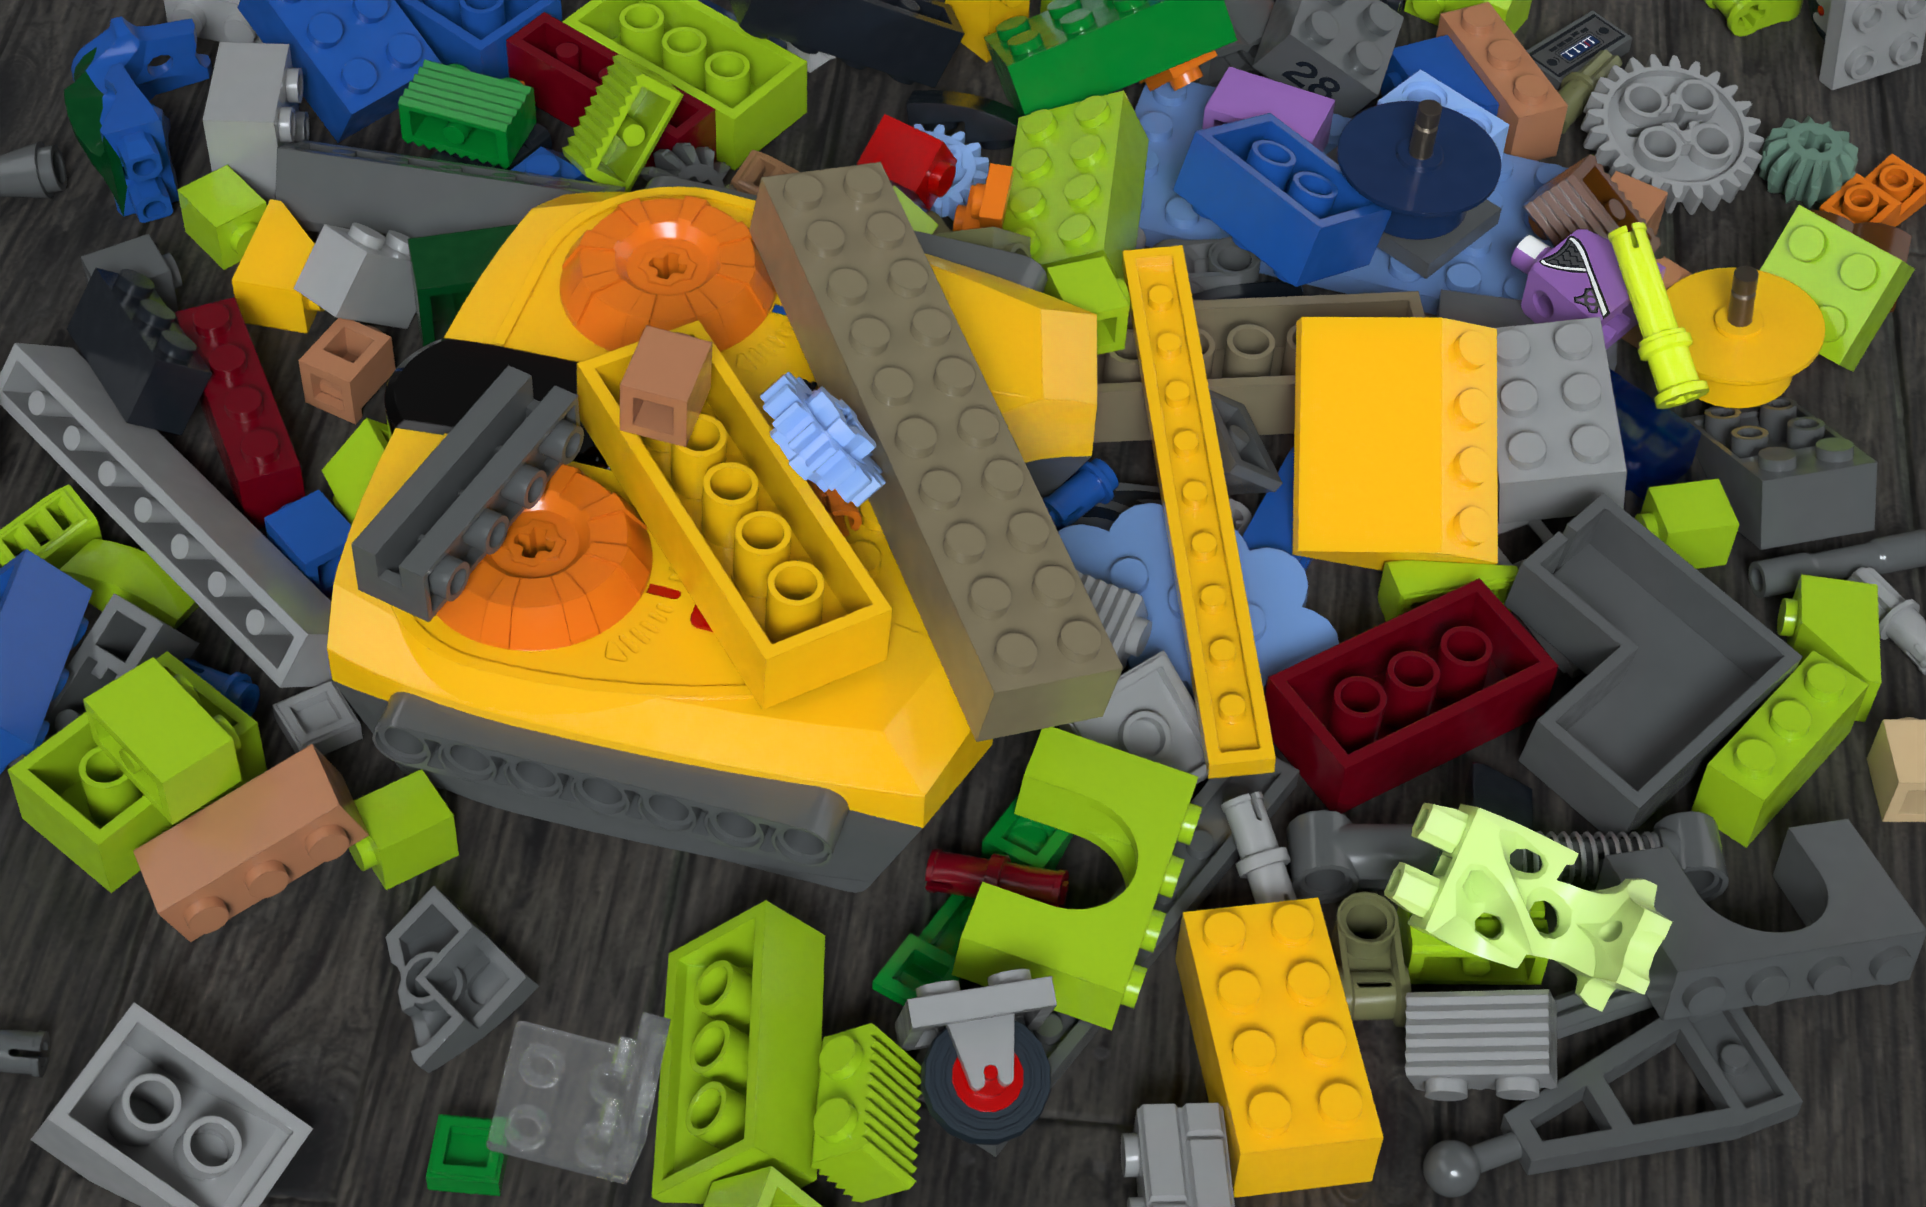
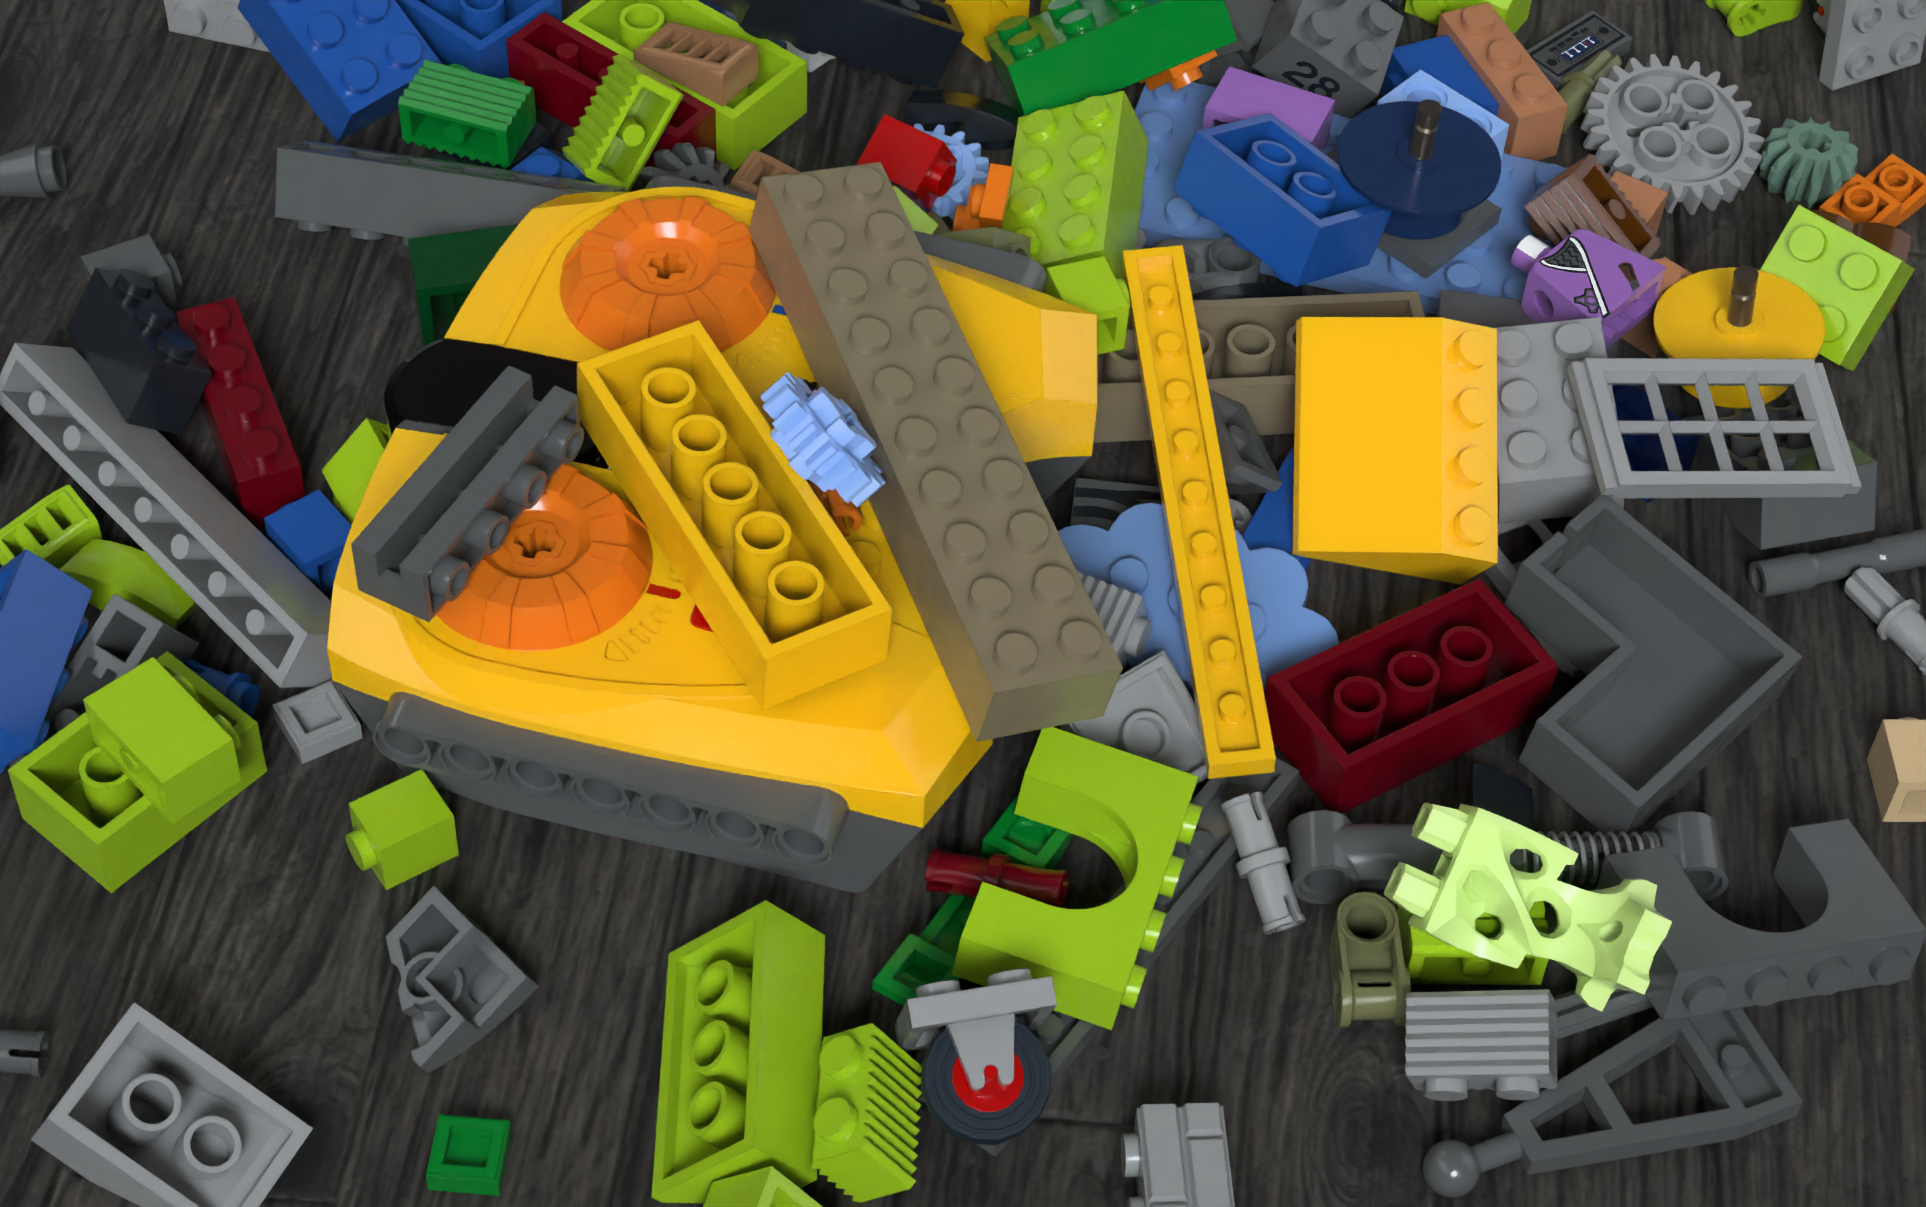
(113, 111): blue hips -> none
(221, 214): lime brick -> none
(250, 843): nougat brick -> none
(254, 111): light grey brick -> none
(270, 271): yellow slope -> none
(346, 368): nougat brick -> none
(360, 276): light grey brick -> none
(578, 1098): clear bracket -> none
(665, 386): nougat brick -> none
(712, 67): none -> medium nougat slope
(1079, 494): blue pin -> none
(1278, 1046): yellow brick -> none
(1416, 582): lime slope -> none
(1610, 460): none -> light grey piece
(1663, 342): neon yellow pin -> none
(1692, 520): lime brick -> none
(1779, 748): lime brick -> none
(1838, 623): lime slope -> none

